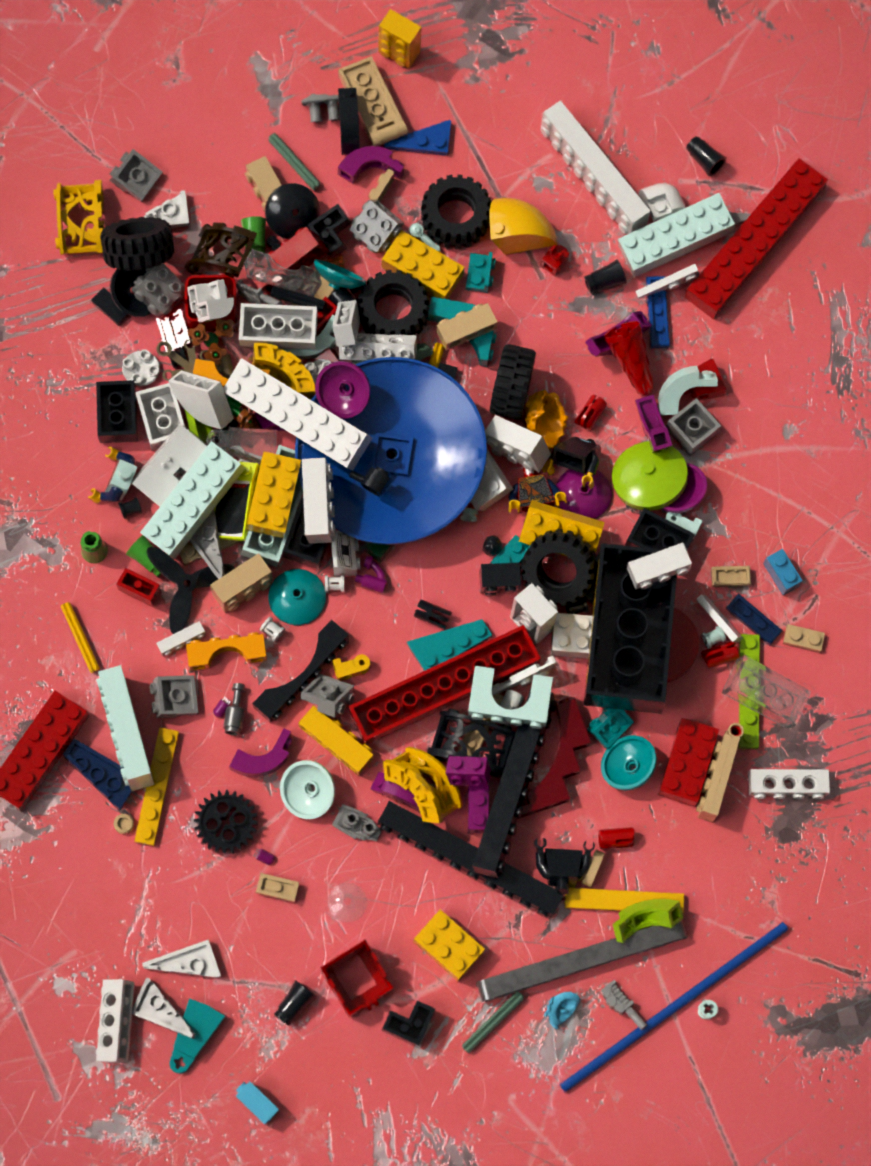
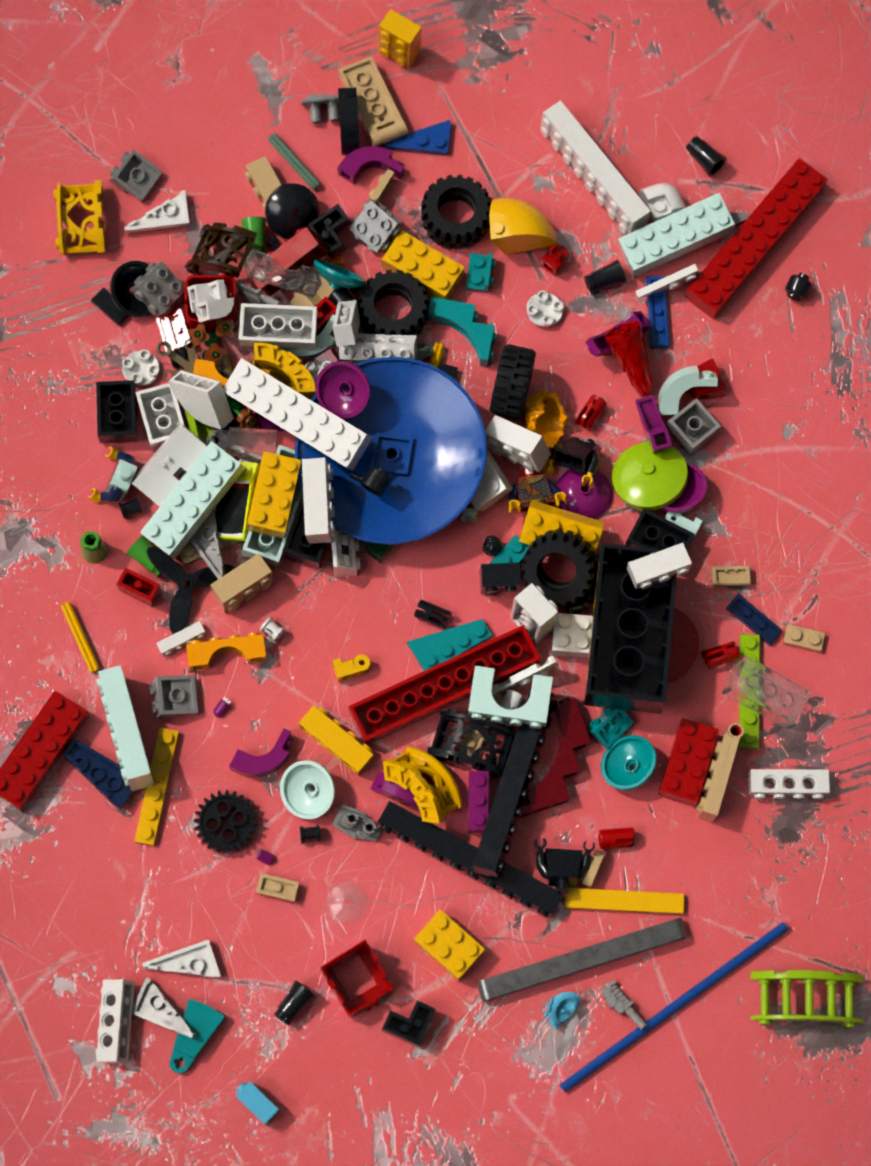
(123, 824): tan tile -> none
(137, 243): black tyre -> none
(235, 714): flat silver piece -> none
(274, 700): black arch -> none
(297, 298): black axle -> none
(301, 608): teal dish -> none
(310, 834): none -> black bush
(329, 695): light grey plate -> none
(333, 587): white bush -> none
(374, 583): magenta plant -> none
(416, 230): light aqua piece -> none
(466, 326): tan brick -> none
(468, 771): magenta brick -> none
(493, 1021): sand green axle -> none
(544, 309): none -> white dish
(645, 914): lime arch -> none
(713, 637): light aqua bush -> none
(713, 1011): light aqua bush -> none
(719, 618): white tile -> none
(782, 572): dark azure brick -> none
(798, 287): none -> black head
(808, 978): none -> lime fence

